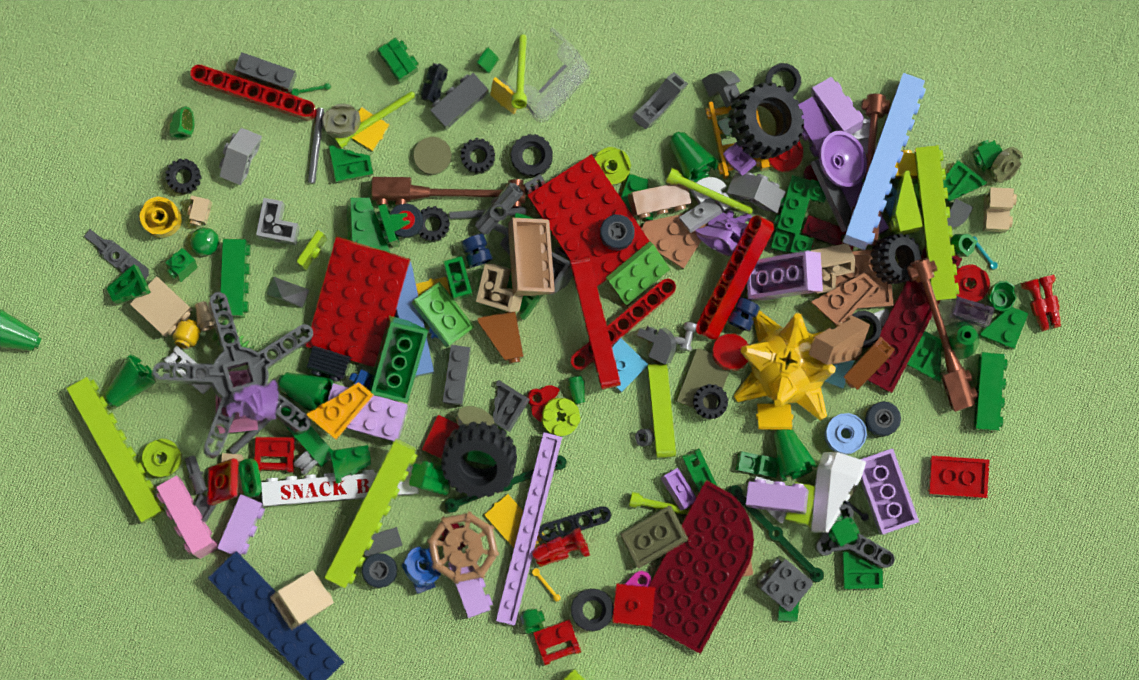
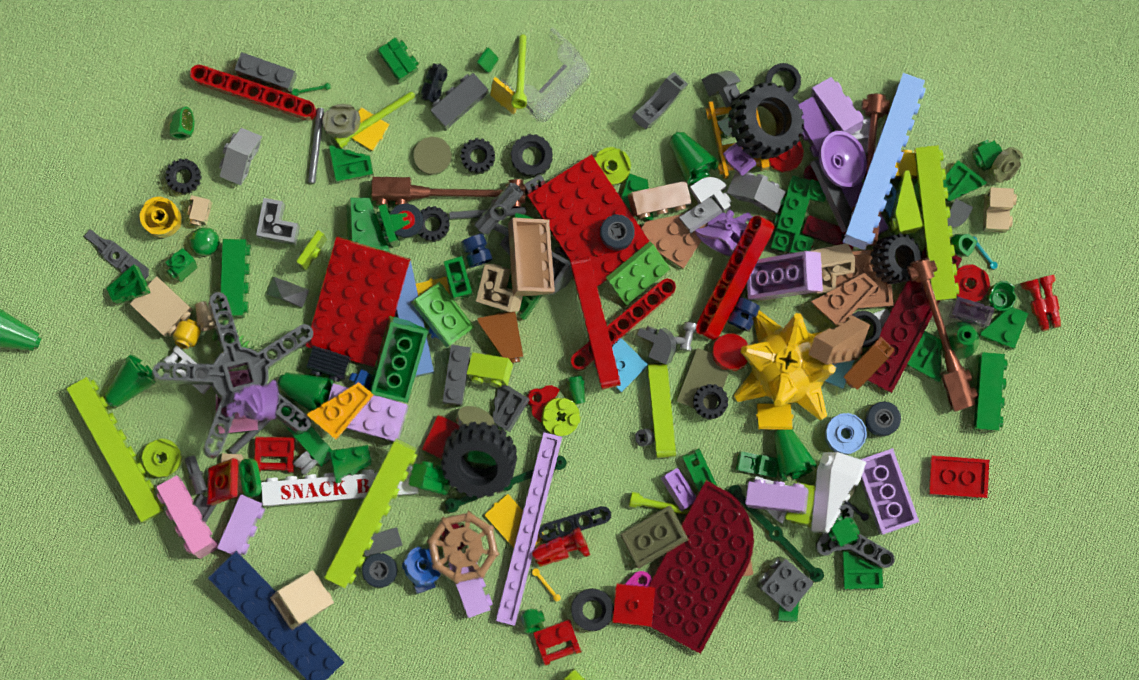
(489, 369): none -> lime brick
(675, 177): lime piece -> none

